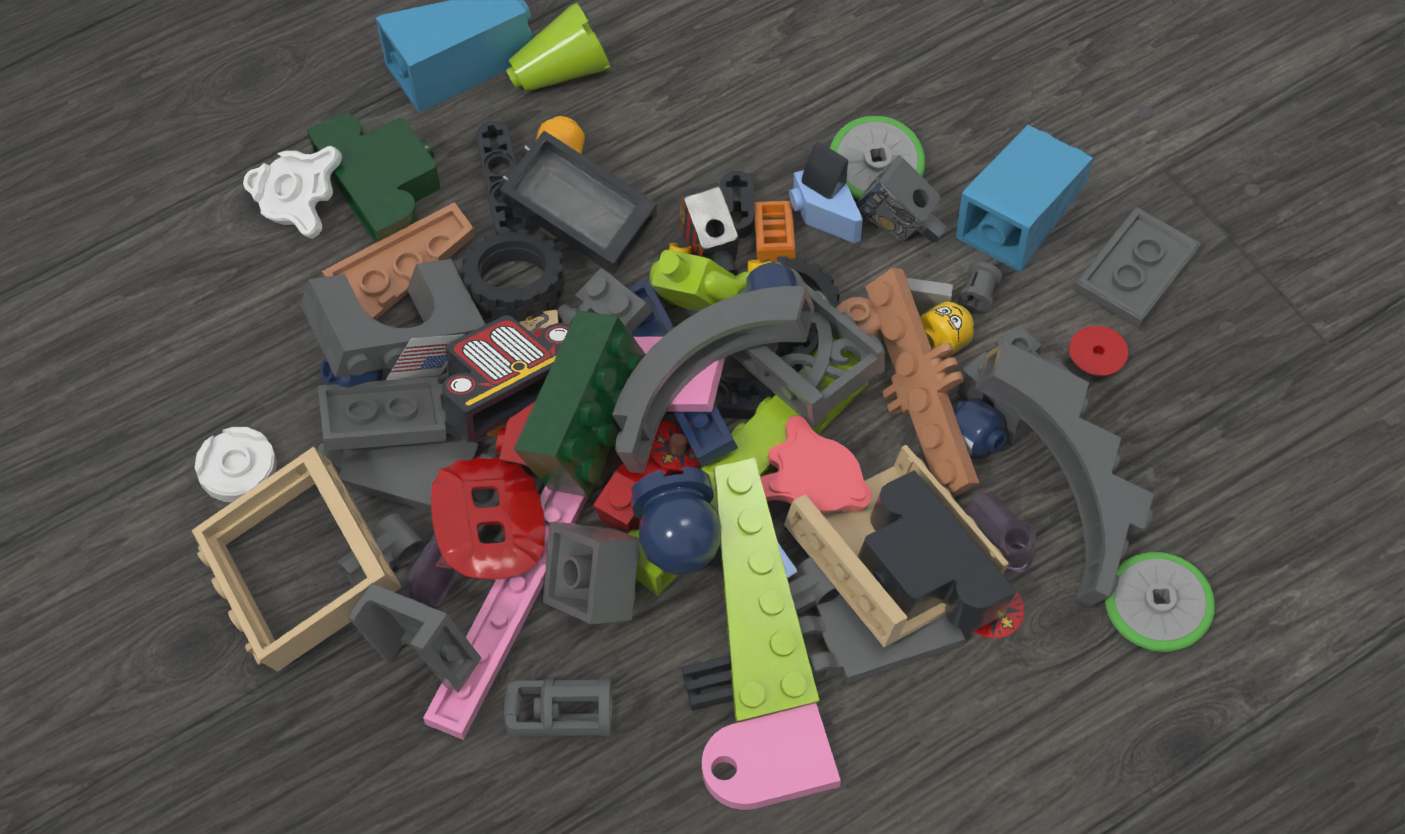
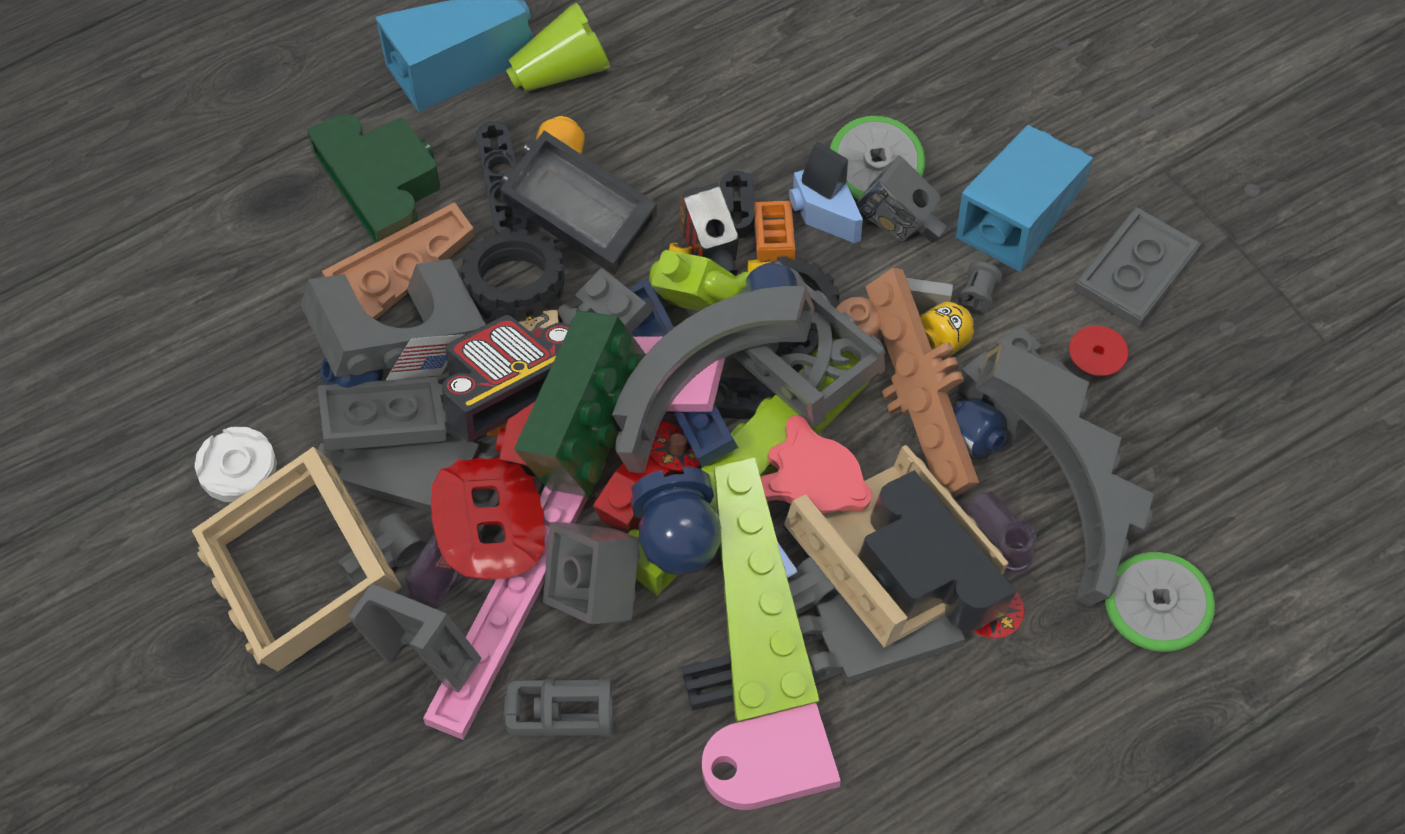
(293, 187): white tile -> none

